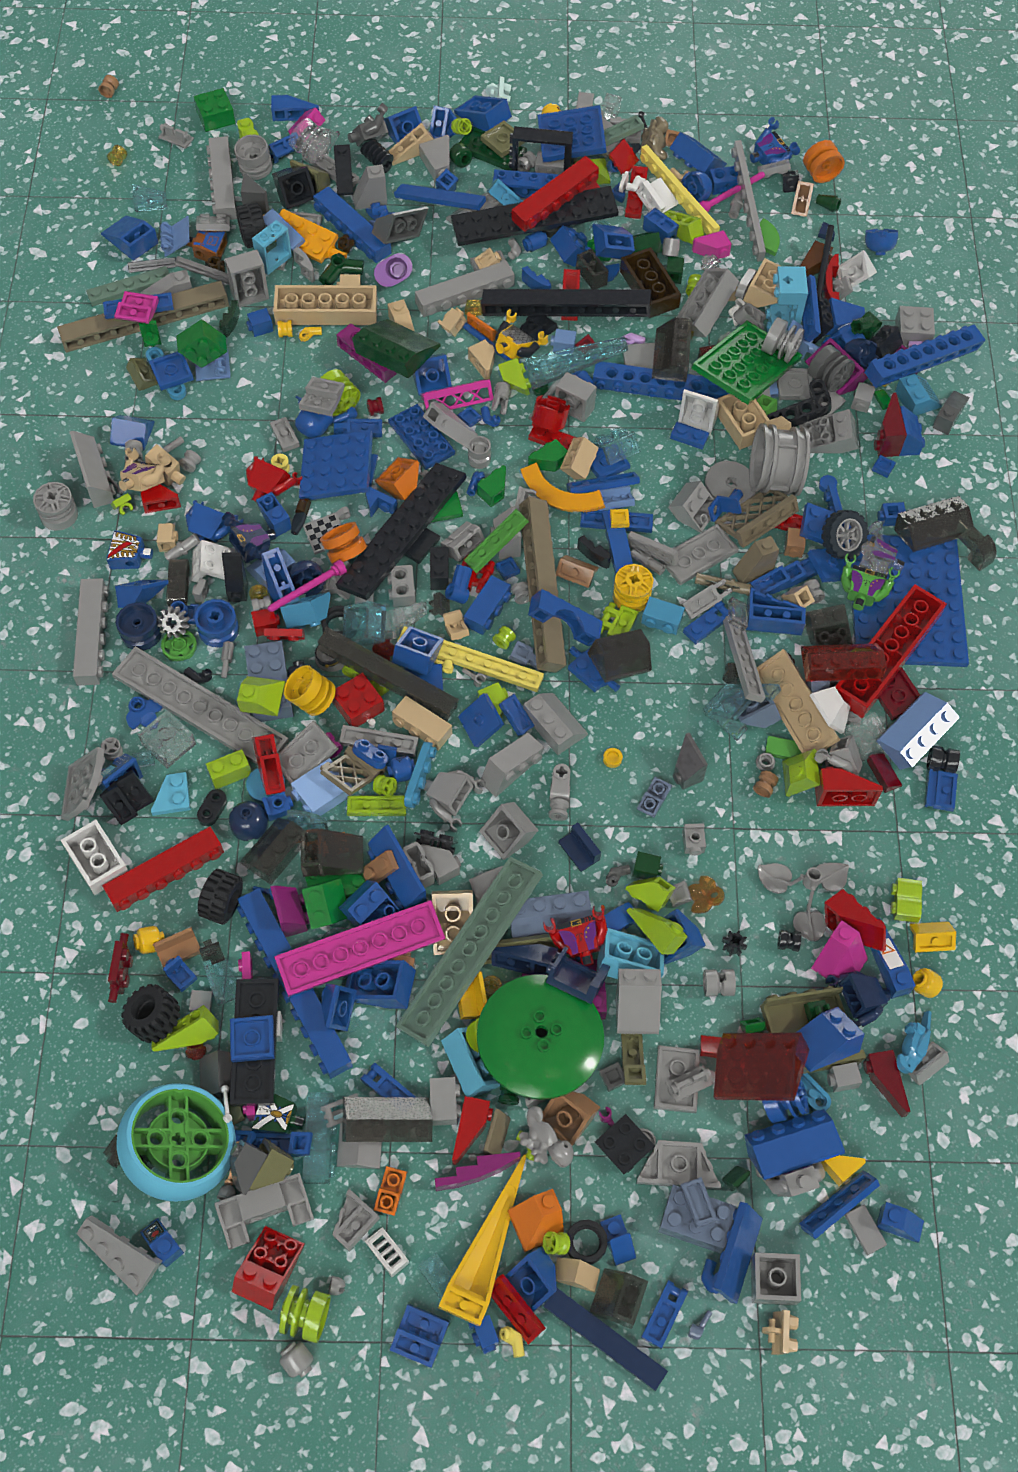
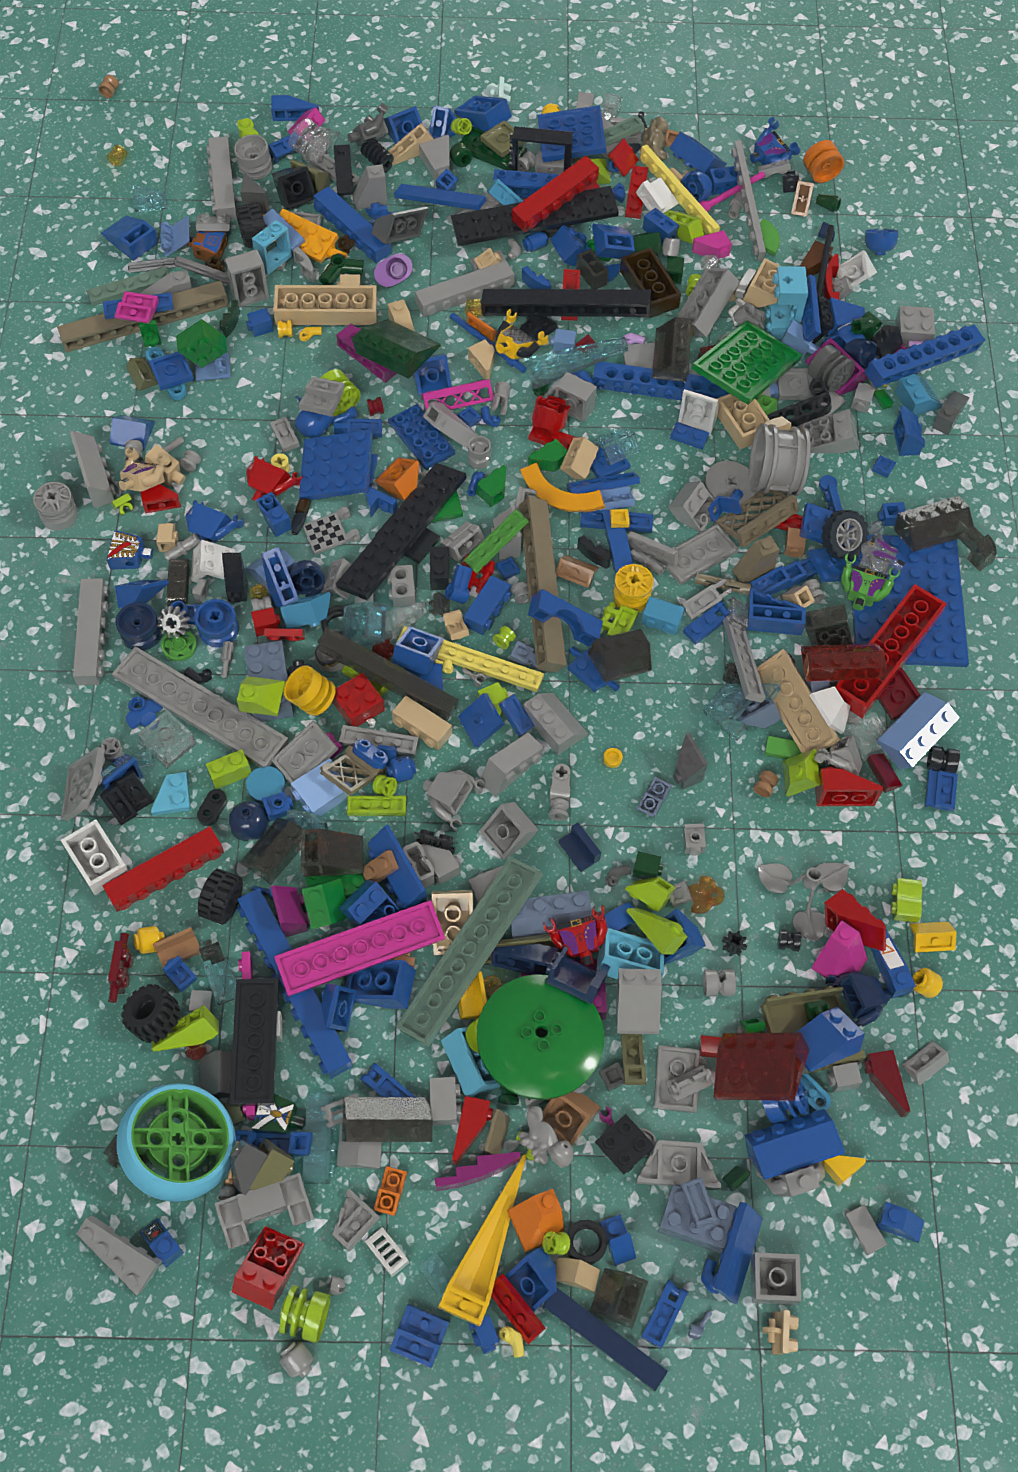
(176, 137): light grey hinge -> none
(214, 109): green brick -> none
(227, 1117): white hinge -> none
(248, 538): dark blue torso -> none
(252, 1038): blue tile -> none
(269, 764): red slope -> none
(337, 569): dark pink piece -> none
(343, 542): orange wheel -> none
(418, 777): dark azure plate -> none
(453, 321): tan brick -> none
(512, 373): lime slope -> none
(630, 186): white piece -> none
(765, 757): light grey plate -> none
(782, 339): light grey wheel -> none
(839, 1204): blue plate -> none
(892, 431): dark red slope -> none
(914, 1044): dark azure animal -> none

